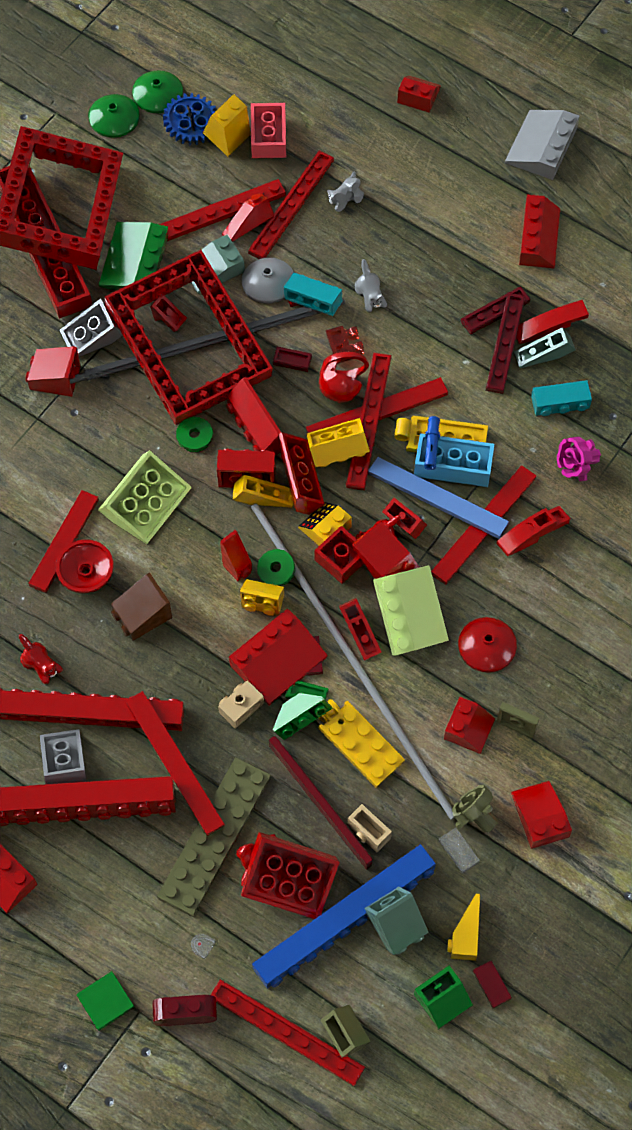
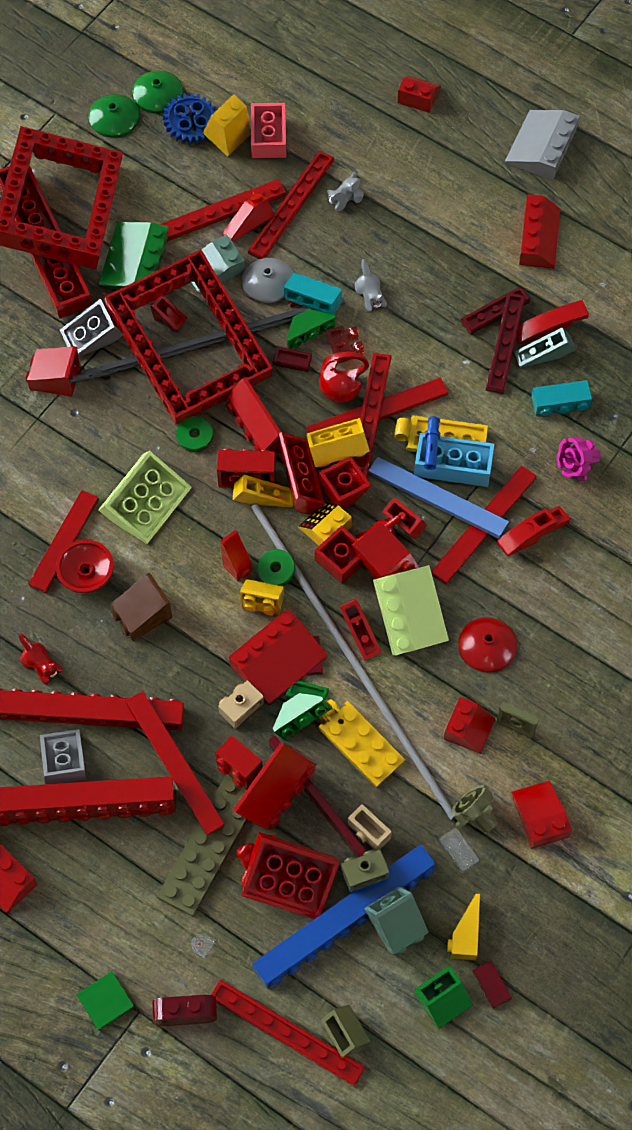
(238, 762): none -> red brick
(275, 786): none -> red slope
(308, 326): none -> green slope
(343, 483): none -> red slope
(364, 870): none -> olive brick

